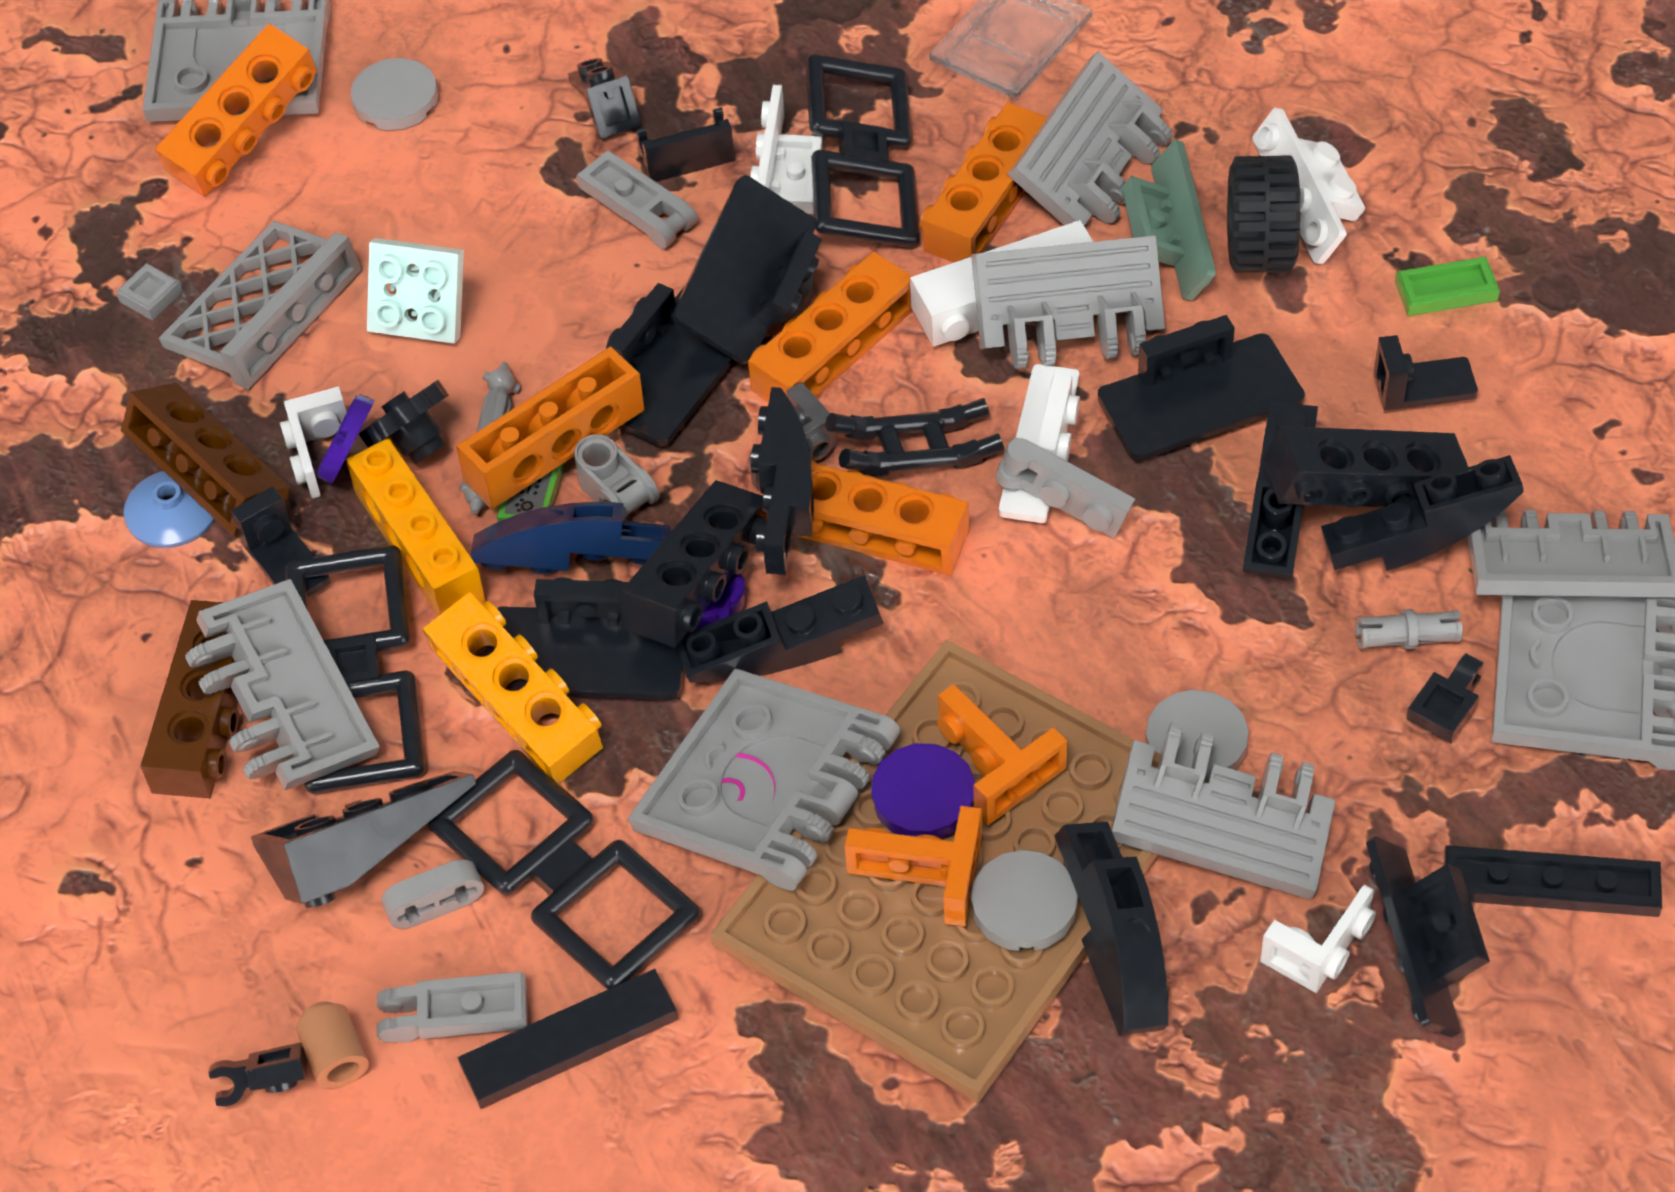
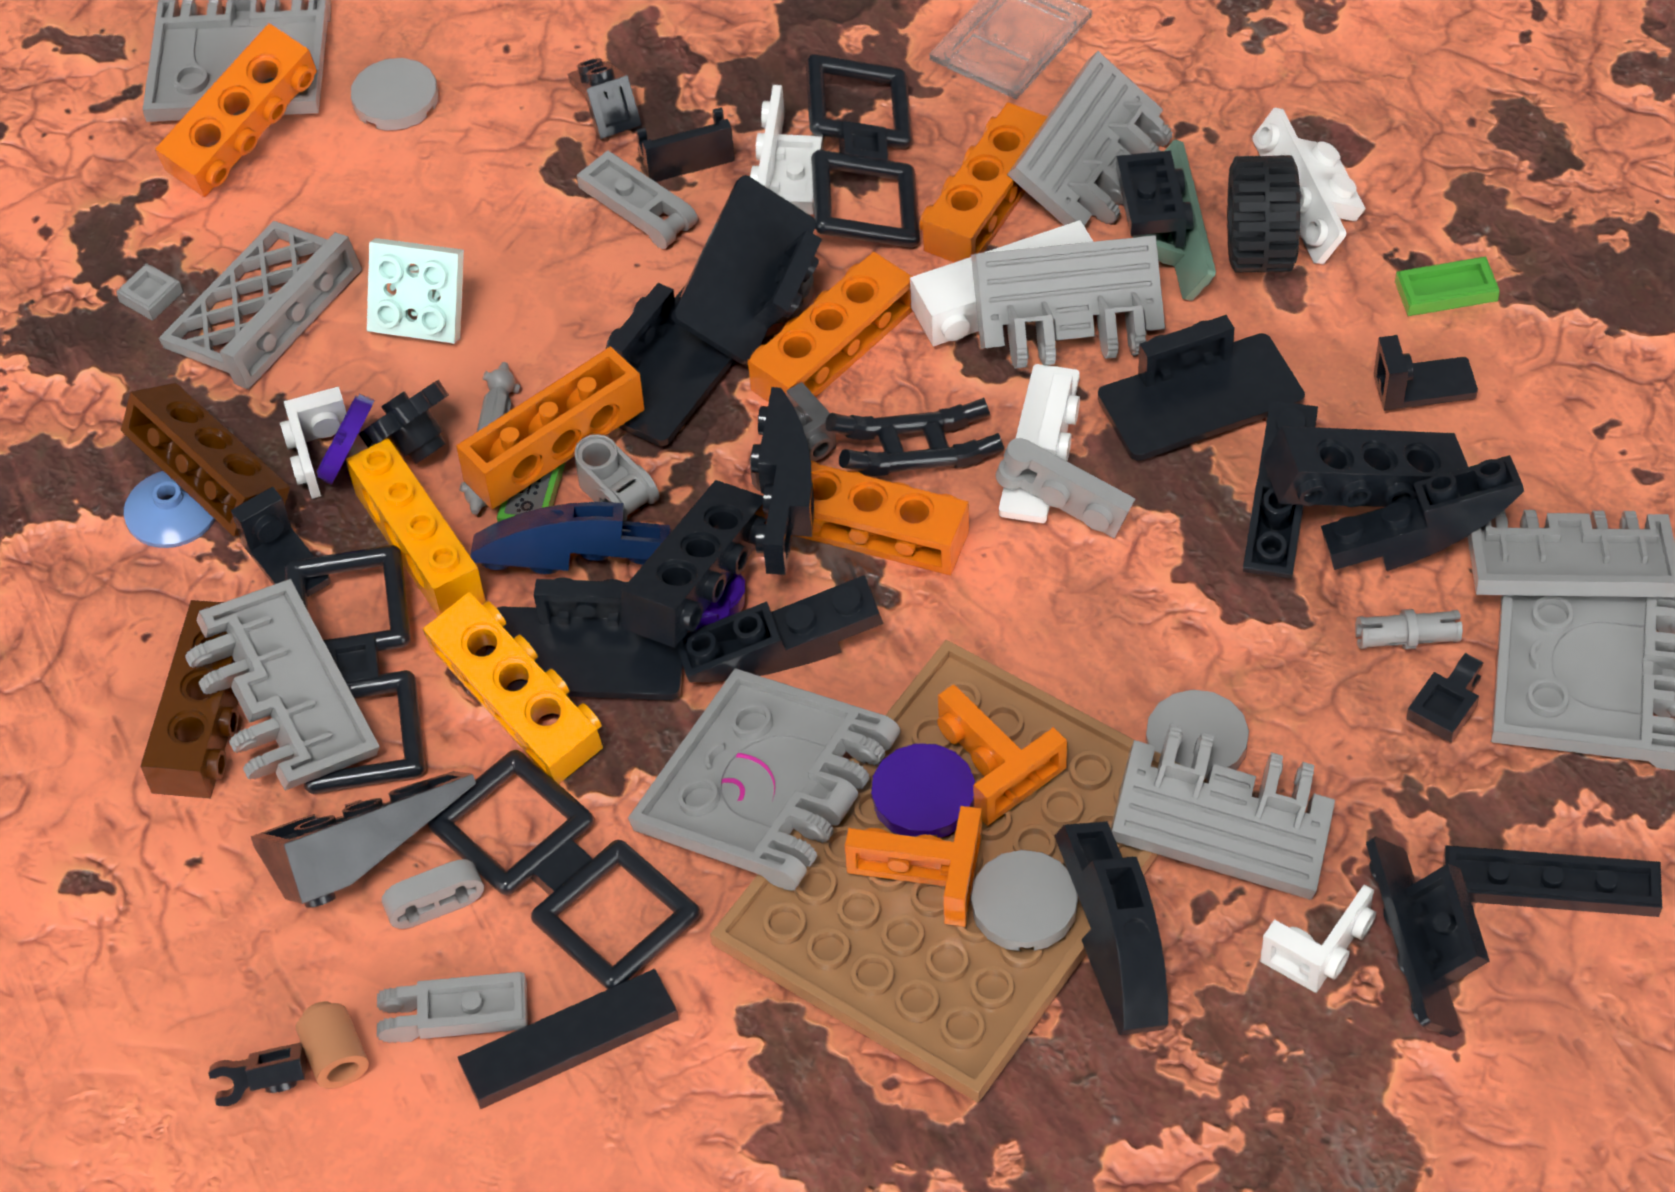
(1154, 195): none -> black bracket

